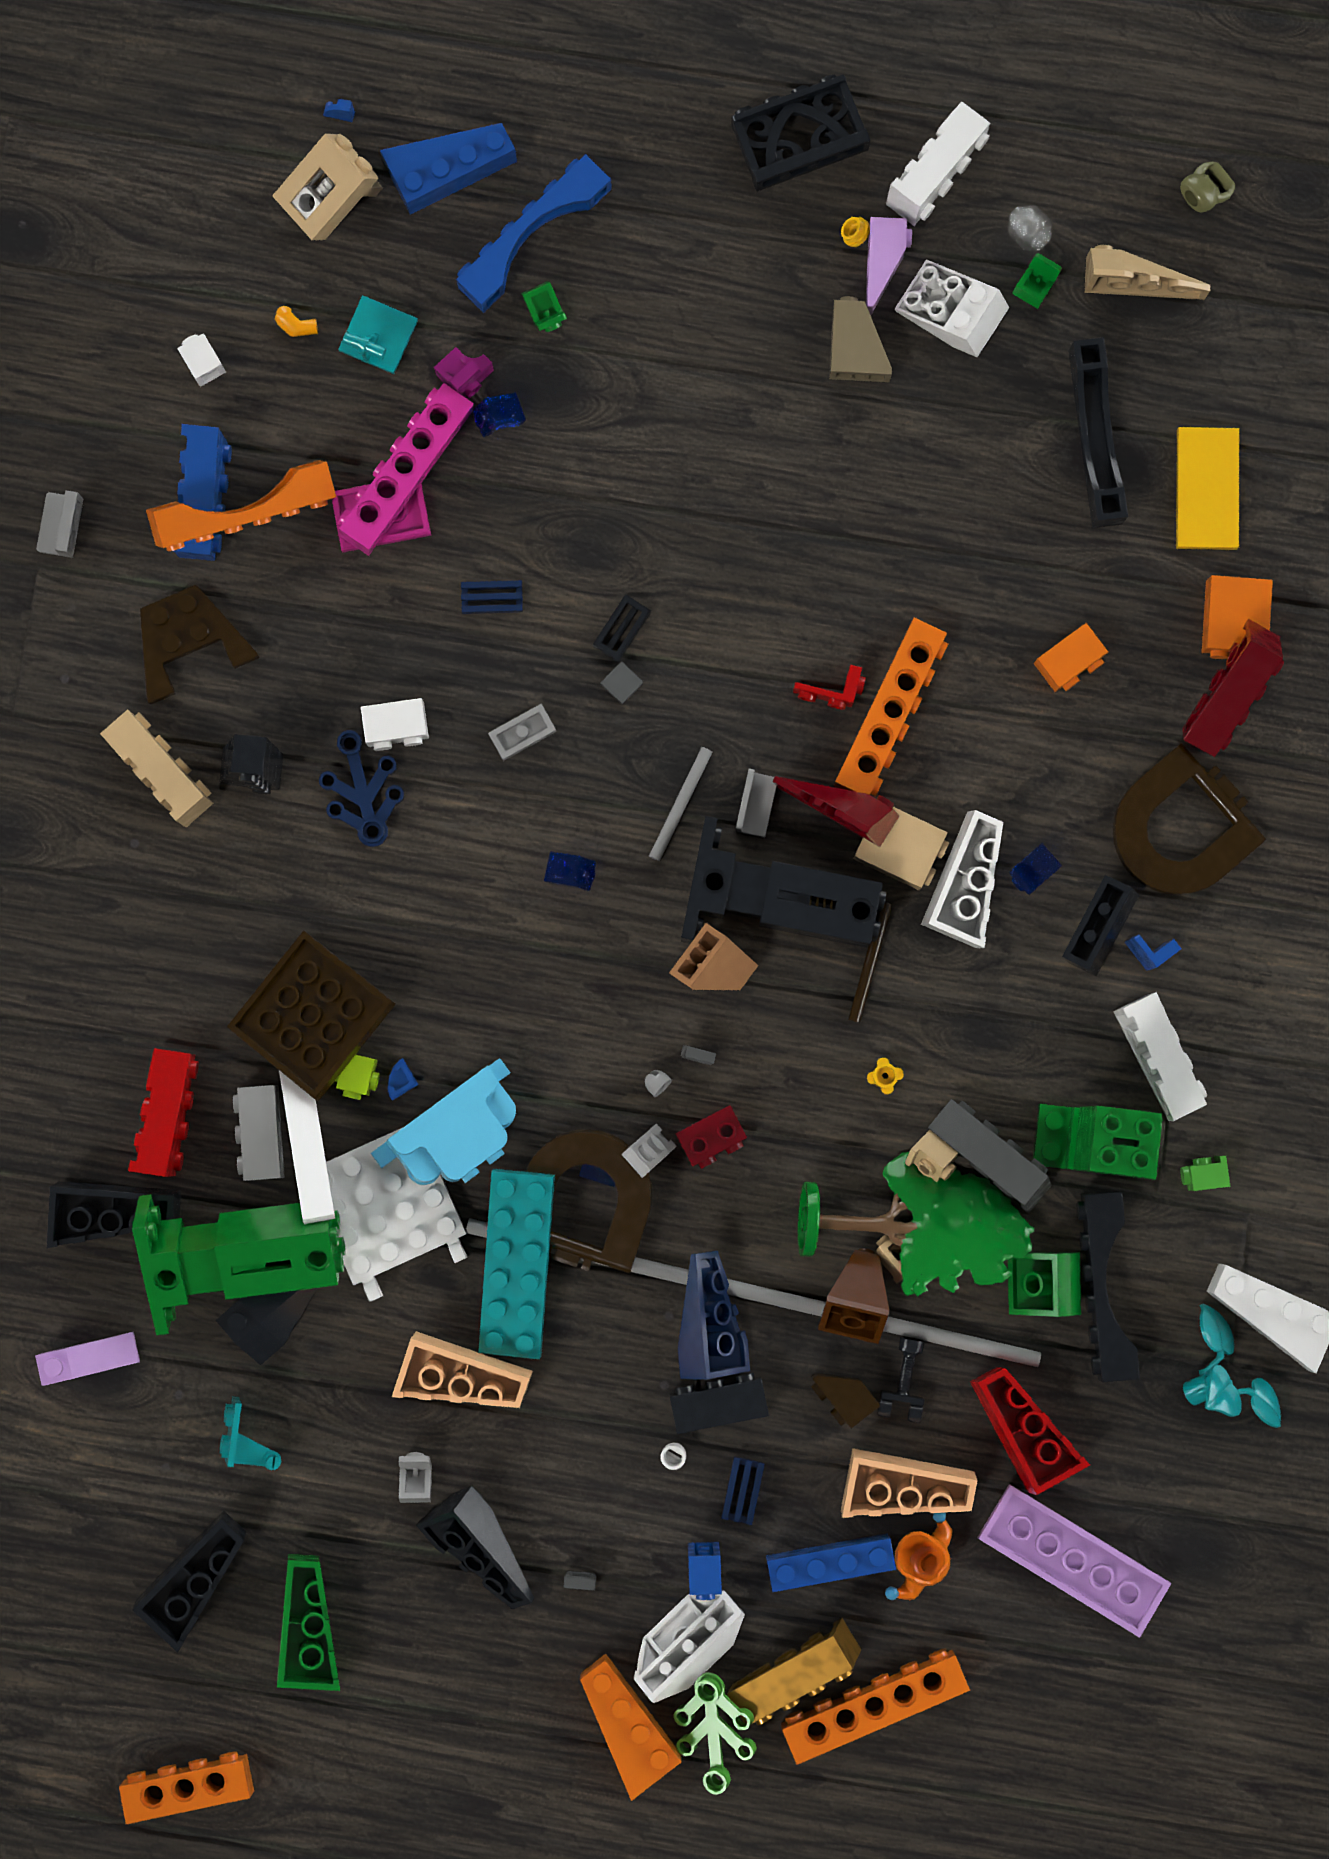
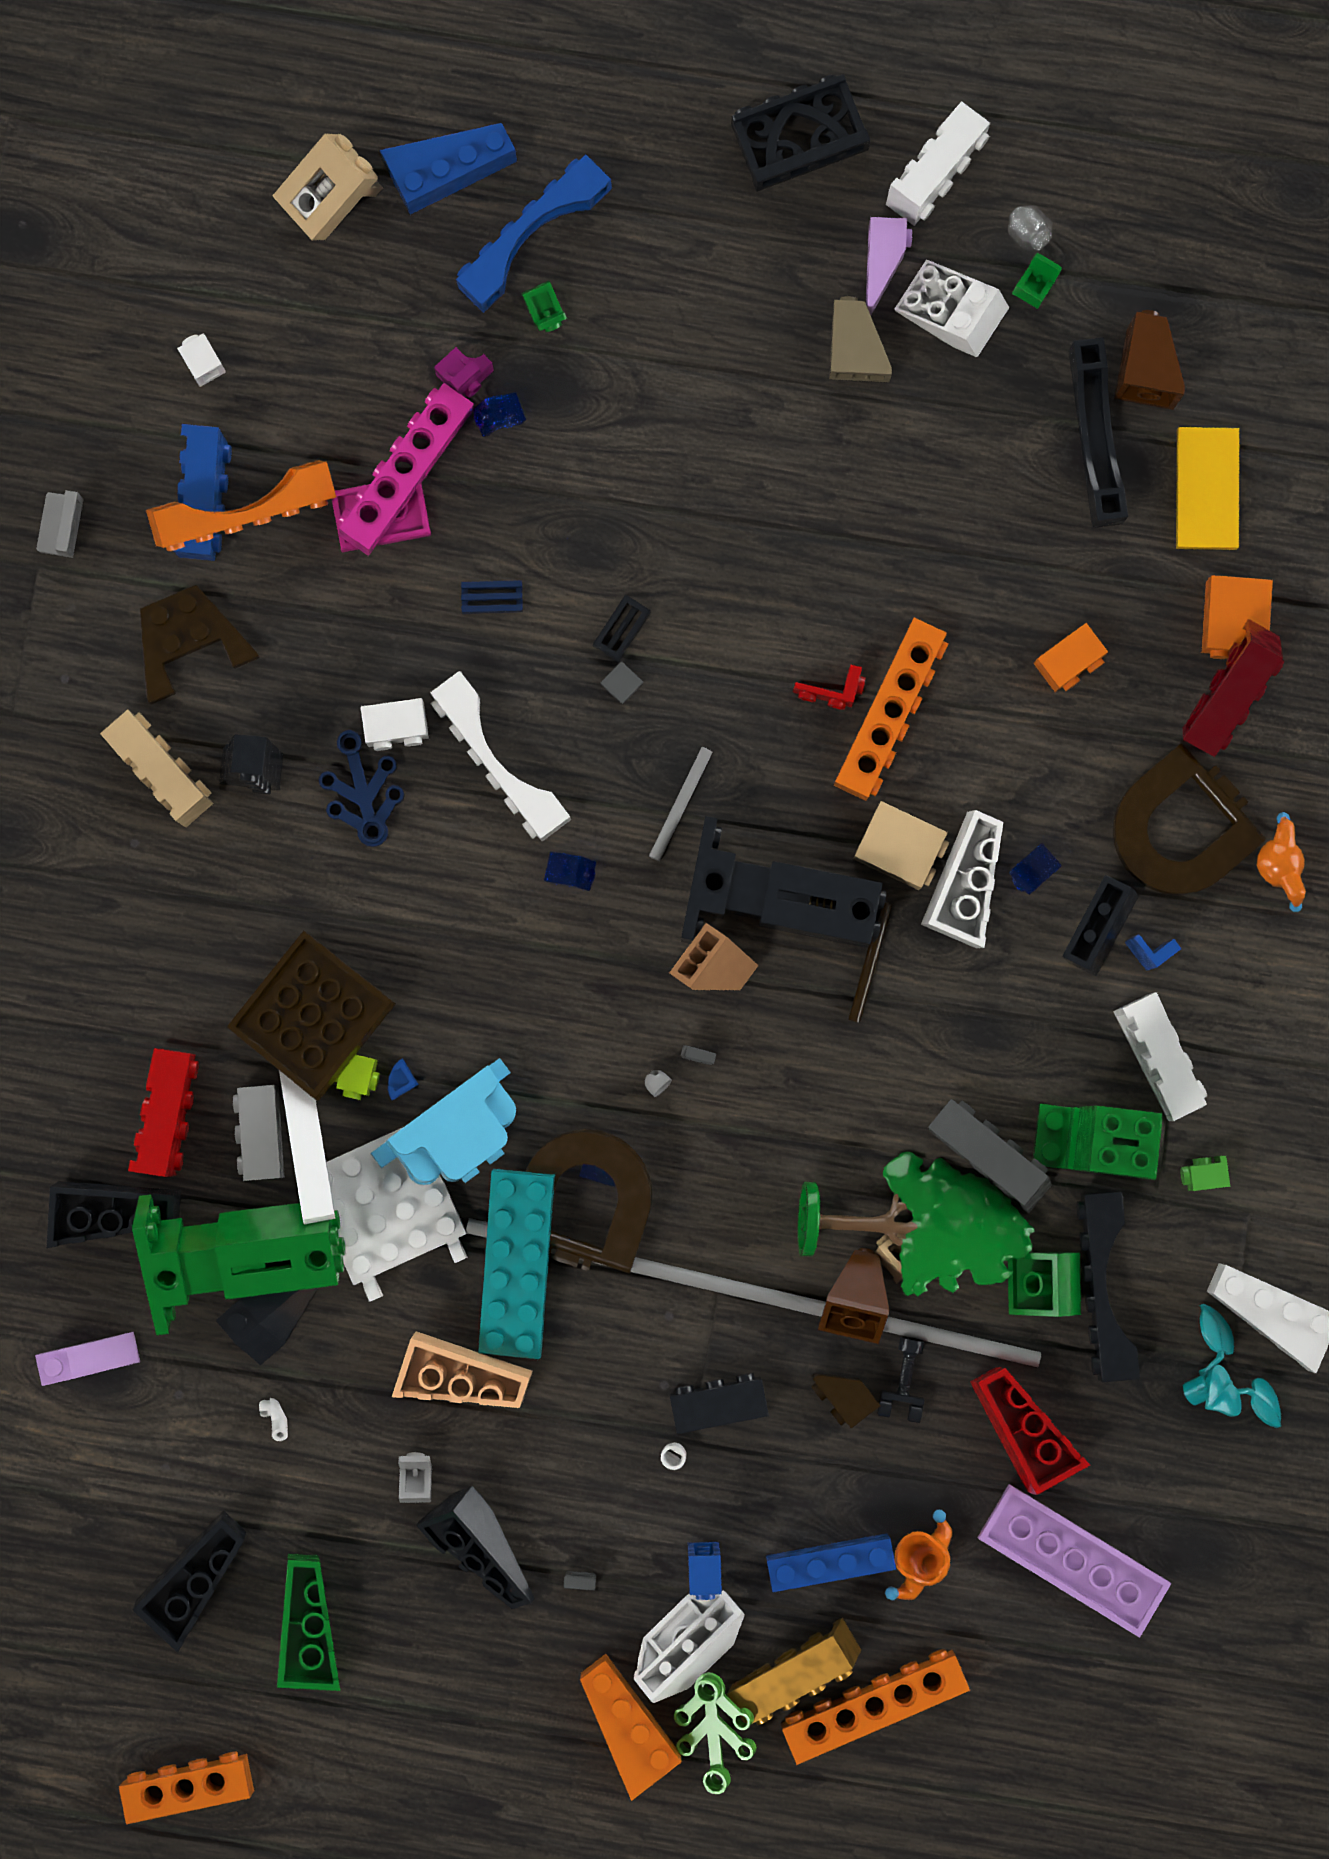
(241, 1449): teal plate -> none
(279, 1420): none -> white arm
(292, 325): light orange arm -> none
(342, 110): blue tile -> none
(378, 334): teal plate -> none
(462, 706): none -> white arch
(522, 732): light grey plate -> none
(648, 1150): light grey plate -> none
(709, 1331): dark blue wedge -> none
(711, 1136): dark red brick -> none
(737, 1517): dark blue tile -> none
(756, 804): light grey panel -> none
(854, 810): dark red wedge -> none
(855, 231): yellow plate -> none
(893, 1075): yellow plate -> none
(905, 1486): light nougat wedge -> none
(933, 1157): tan brick -> none
(1127, 274): tan wedge -> none
(1150, 363): none -> reddish brown slope
(1201, 191): olive piece -> none
(1283, 862): none -> orange piece

